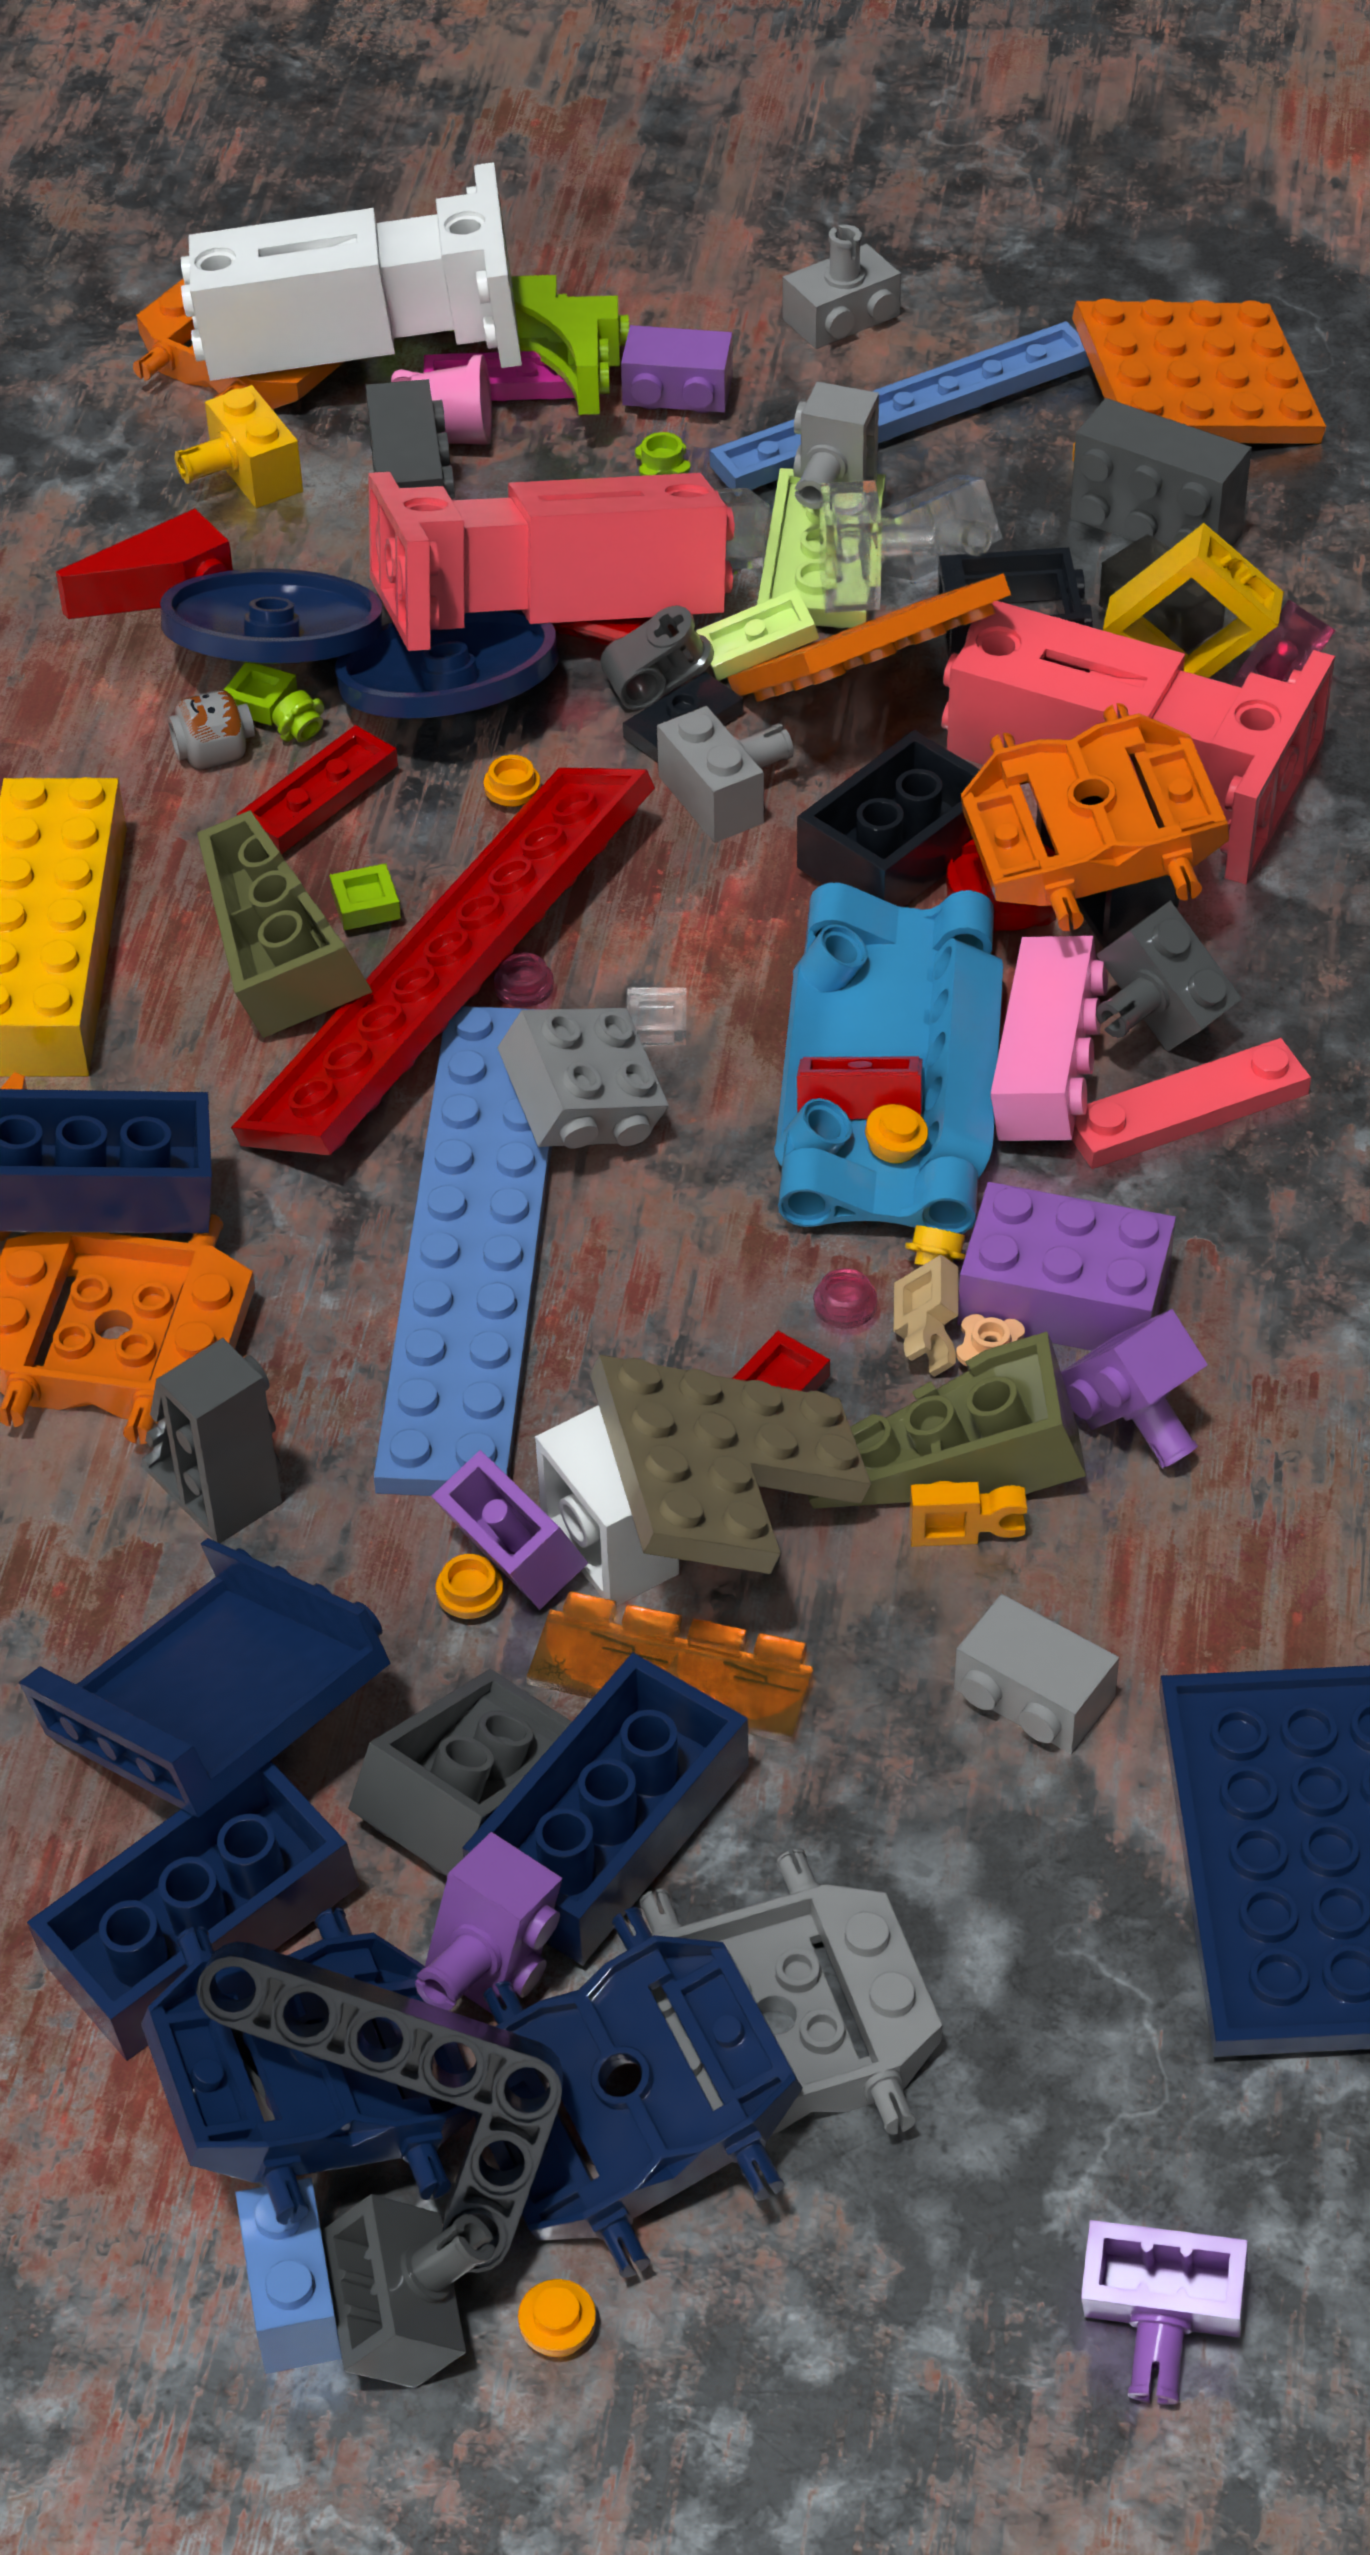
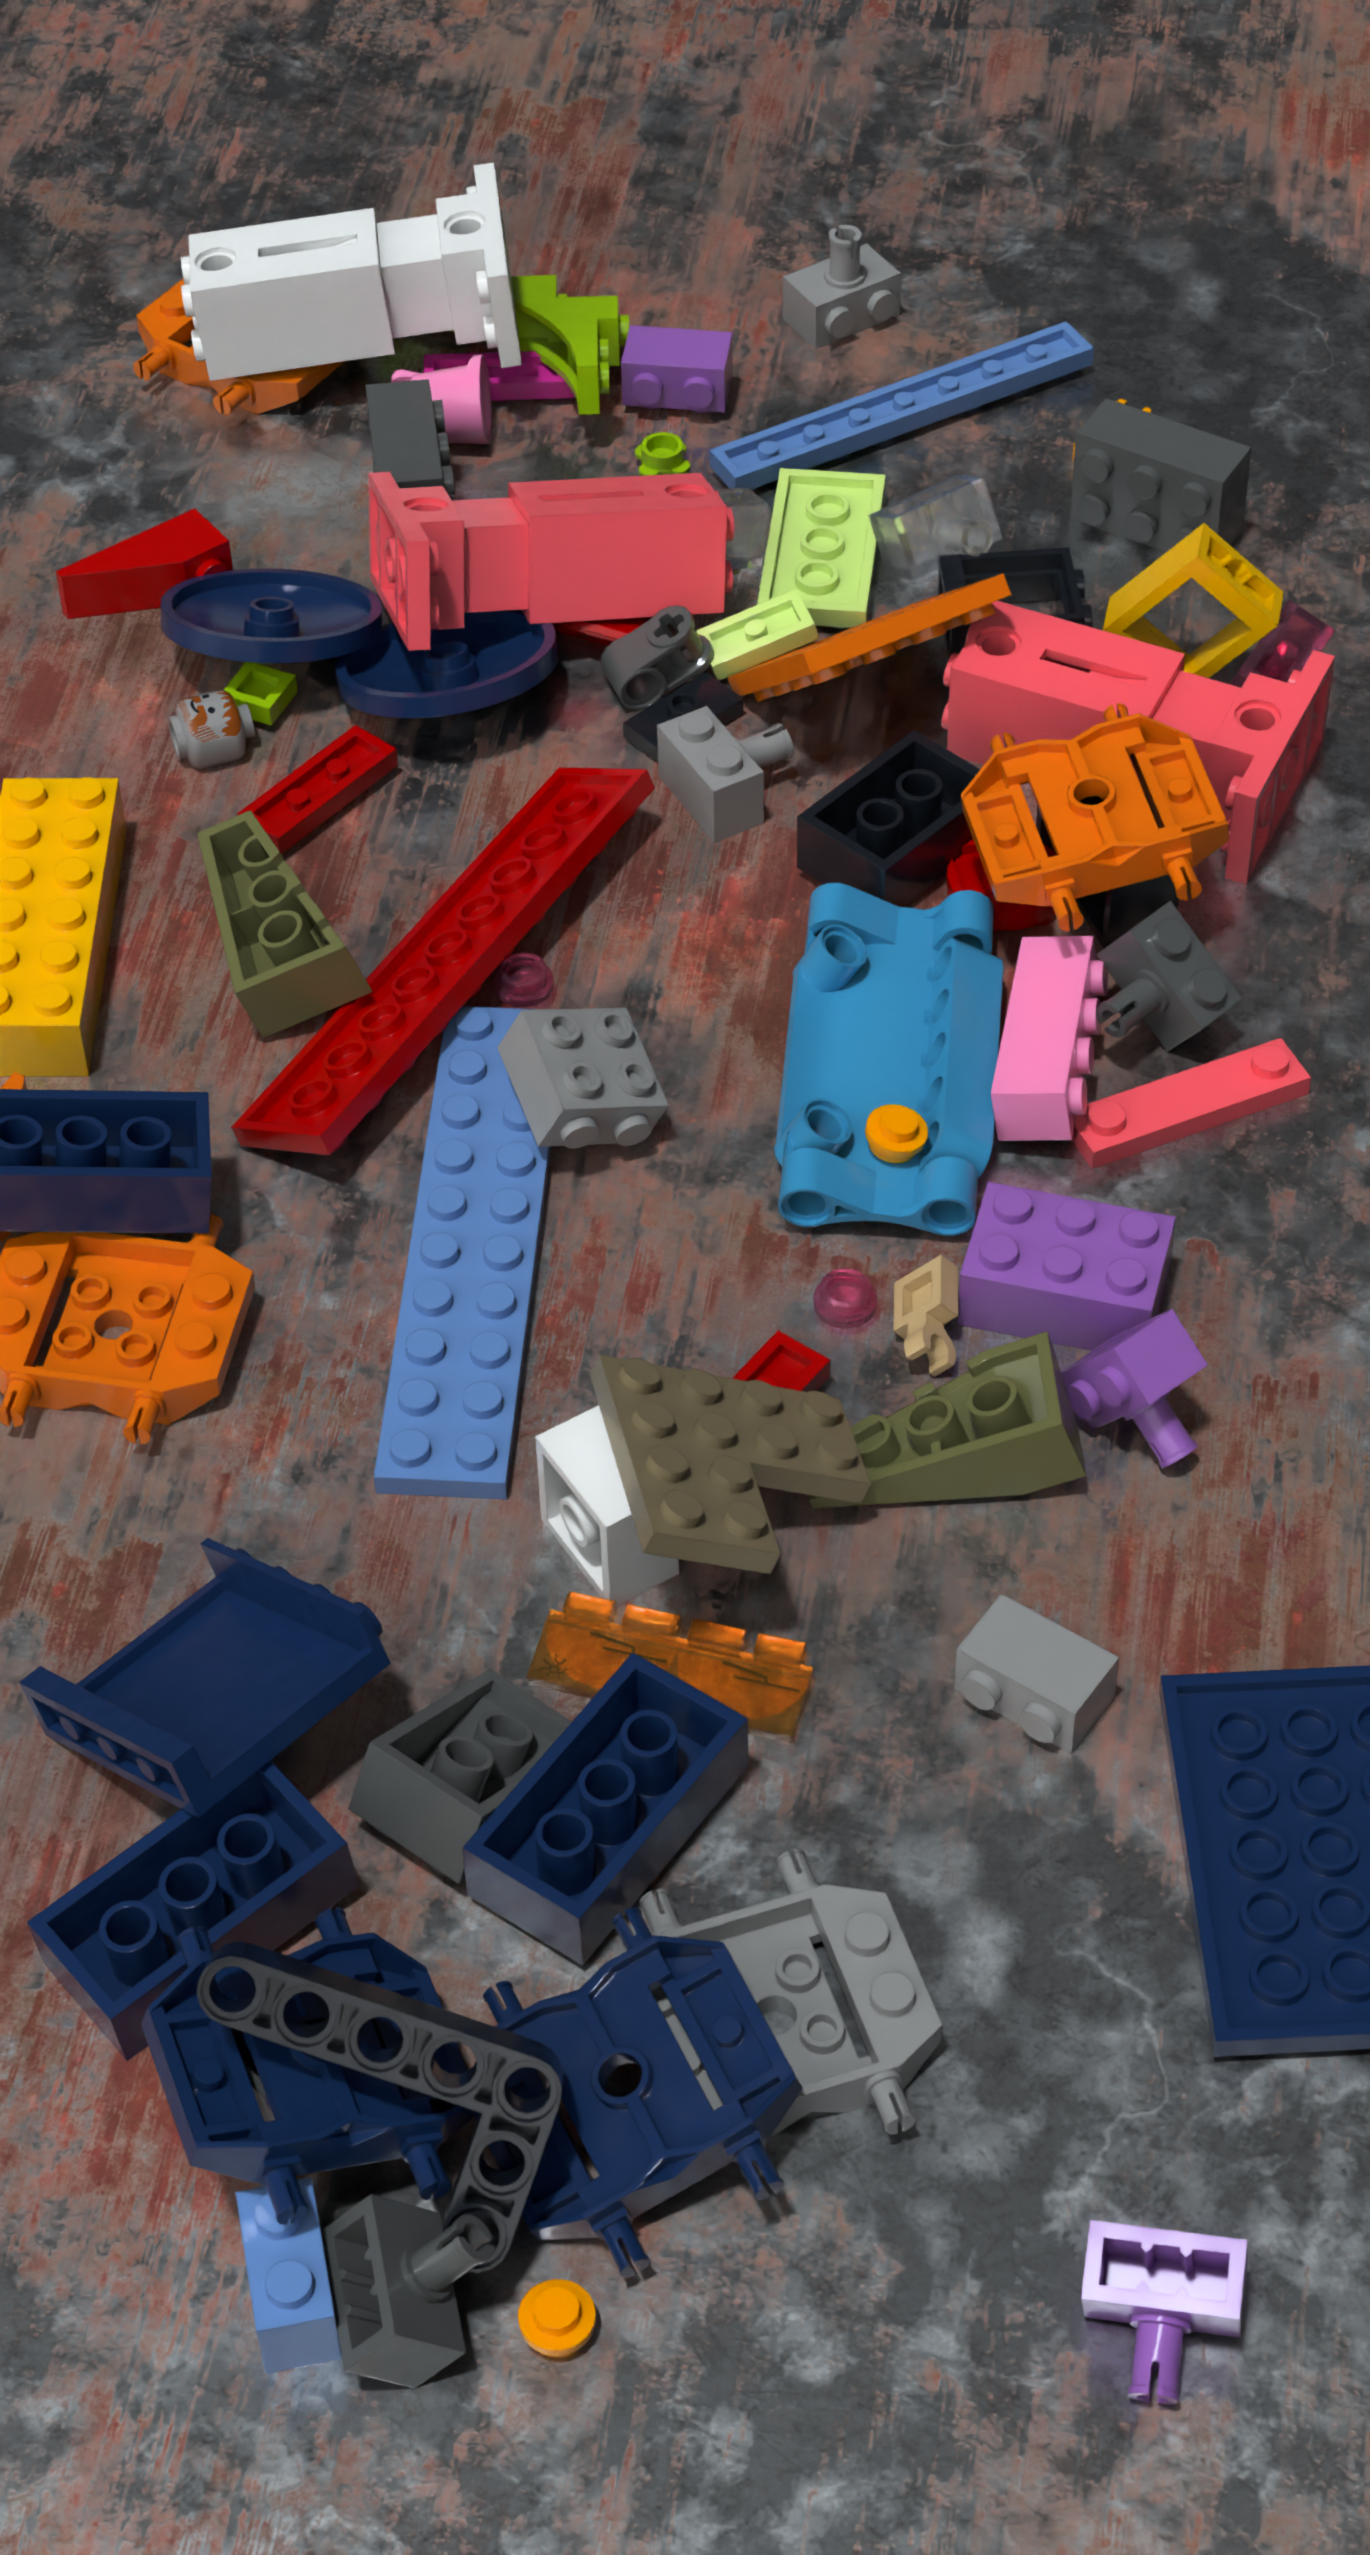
(215, 1440): dark grey wedge -> none
(249, 445): yellow brick -> none
(298, 716): lime plate -> none
(365, 896): lime plate -> none
(469, 1587): light orange plate -> none
(490, 1926): medium lavender brick -> none
(510, 1529): medium lavender brick -> none
(511, 781): light orange plate -> none
(658, 1014): clear tile -> none
(836, 439): light grey brick -> none
(857, 544): clear brick -> none
(861, 1082): red slope -> none
(932, 1242): yellow plate -> none
(957, 1513): light orange plate -> none
(986, 1334): light nougat plate -> none
(1184, 615): clear smoke brick -> none
(1201, 366): orange plate -> none

